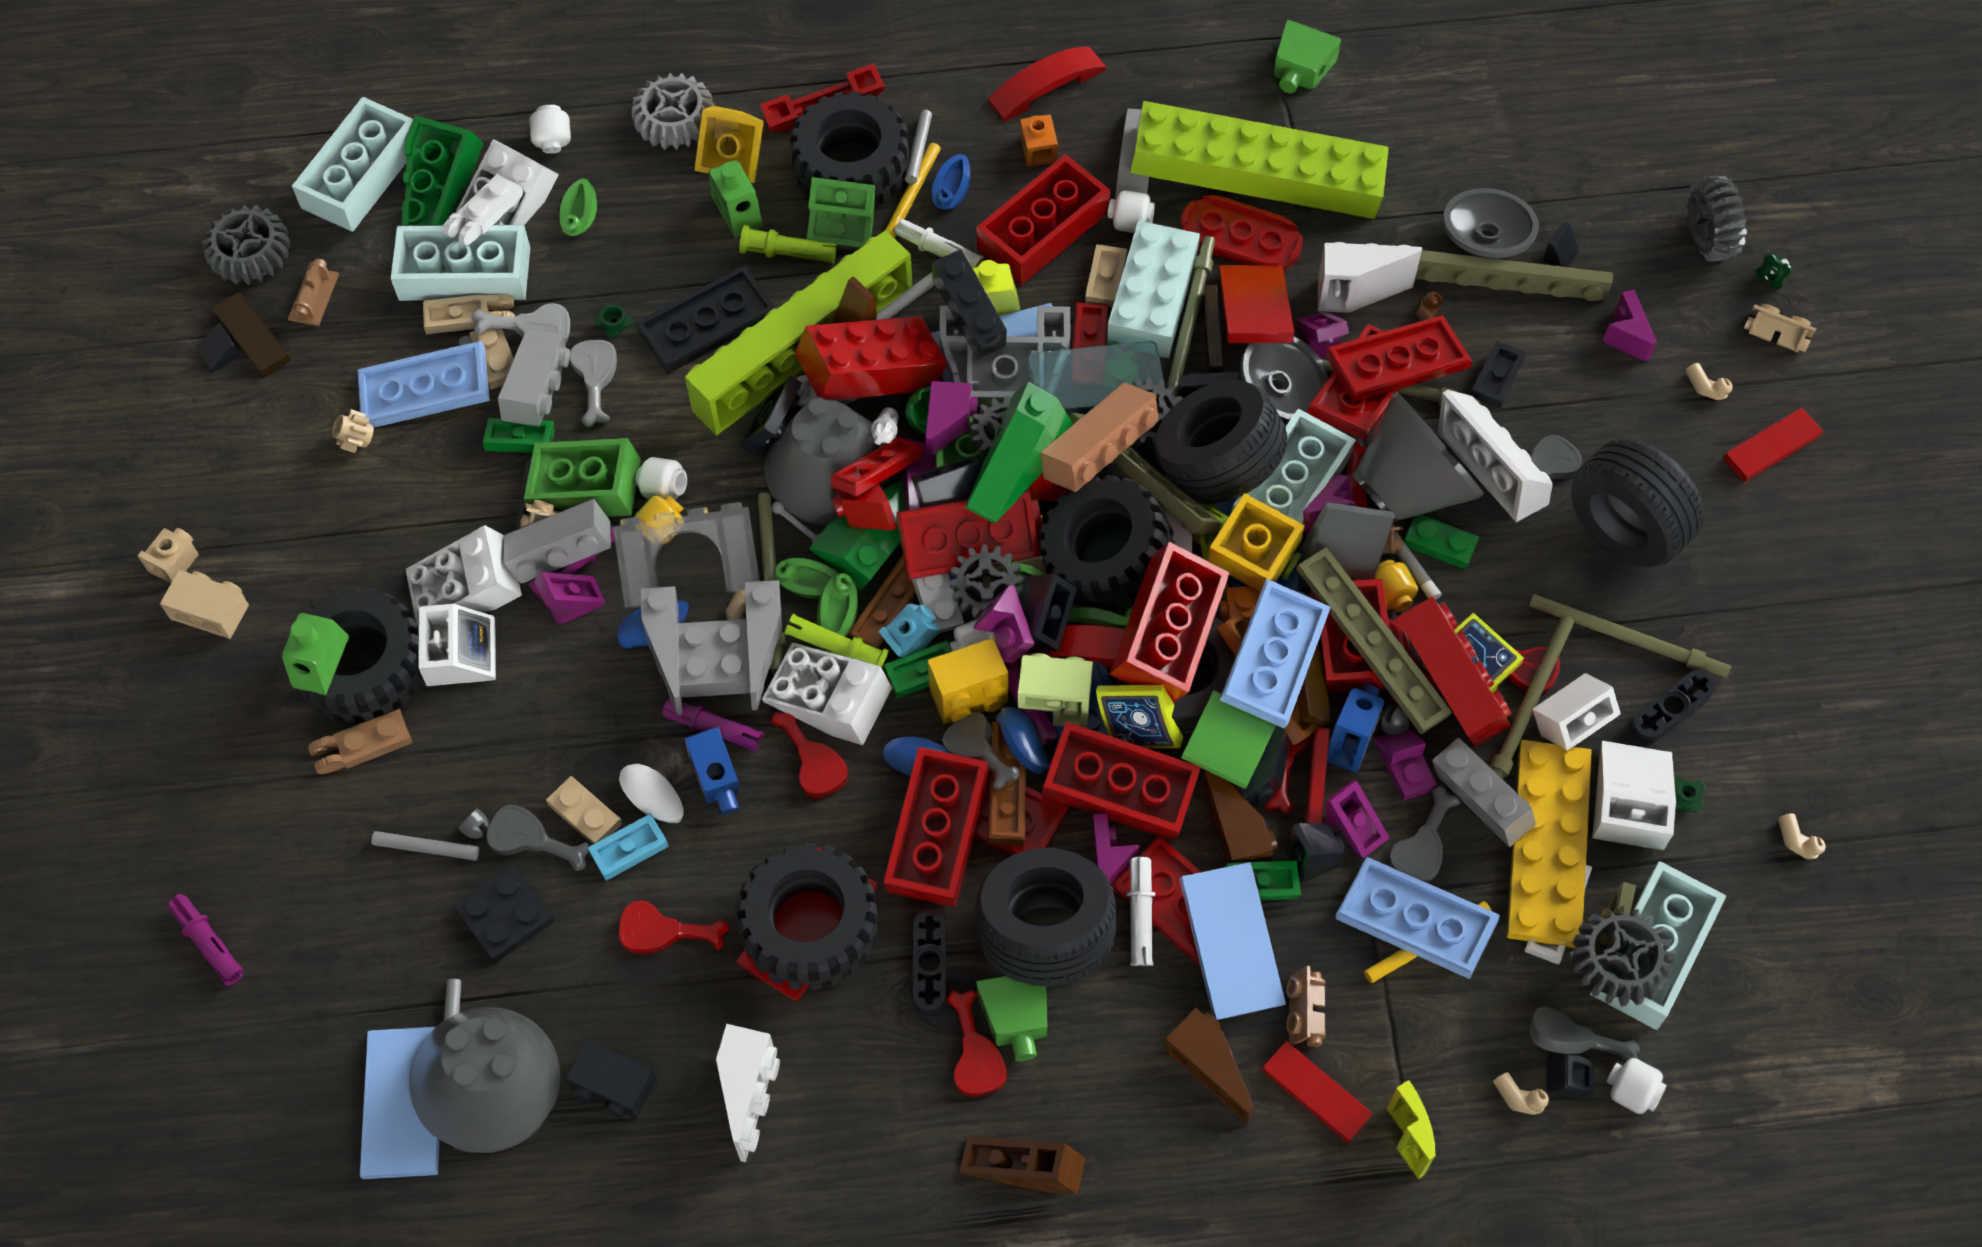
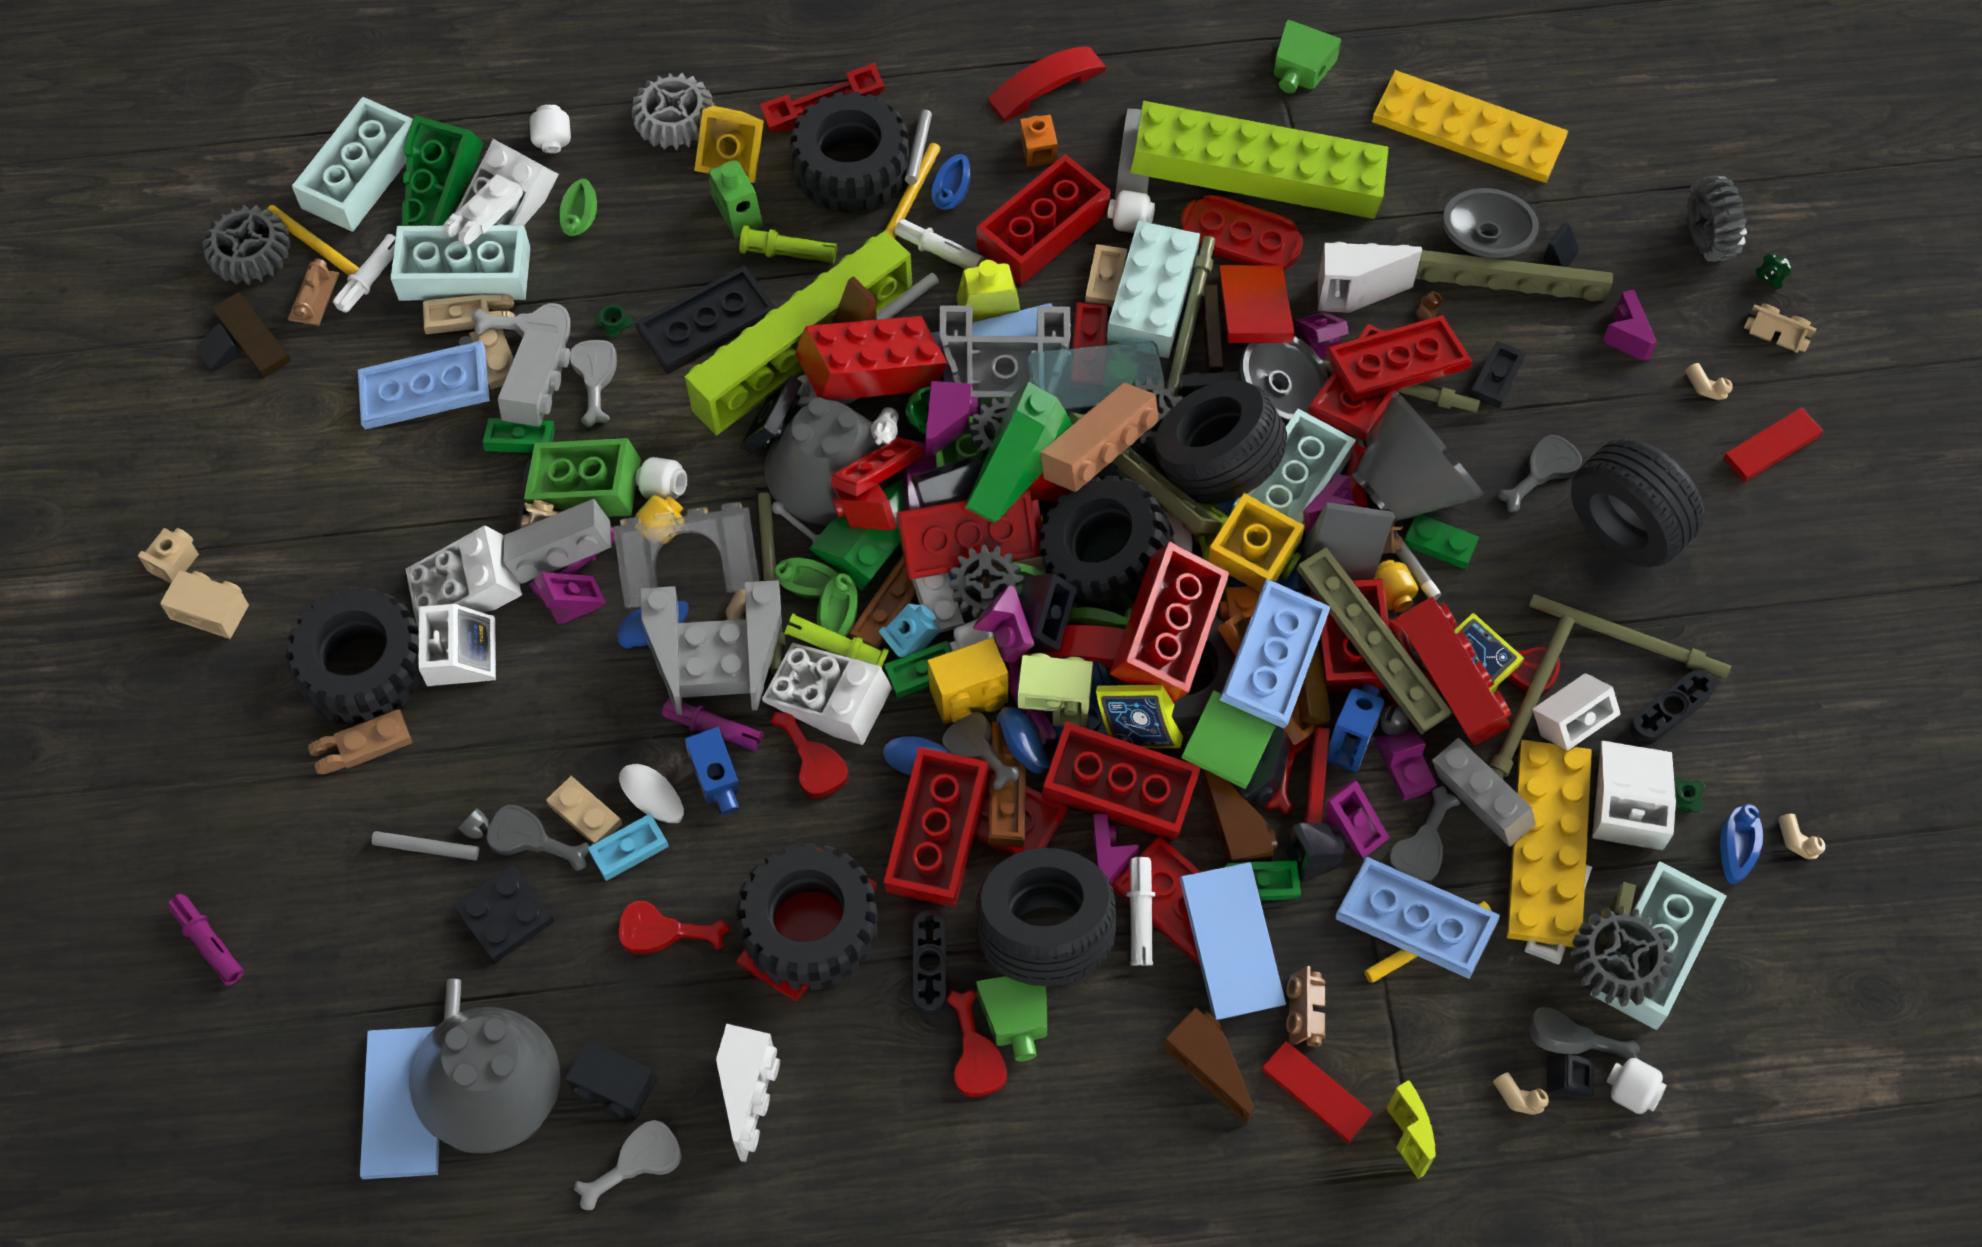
(313, 645): bright green torso -> none
(315, 243): none -> yellow bar
(352, 431): tan gear -> none
(362, 280): none -> white axle
(647, 1150): none -> light grey piece
(840, 212): bright green slope -> none
(969, 303): black brick -> none
(1024, 1164): reddish brown slope -> none
(1470, 126): none -> yellow plate
(1493, 455): white slope -> none
(1740, 842): none -> blue arm

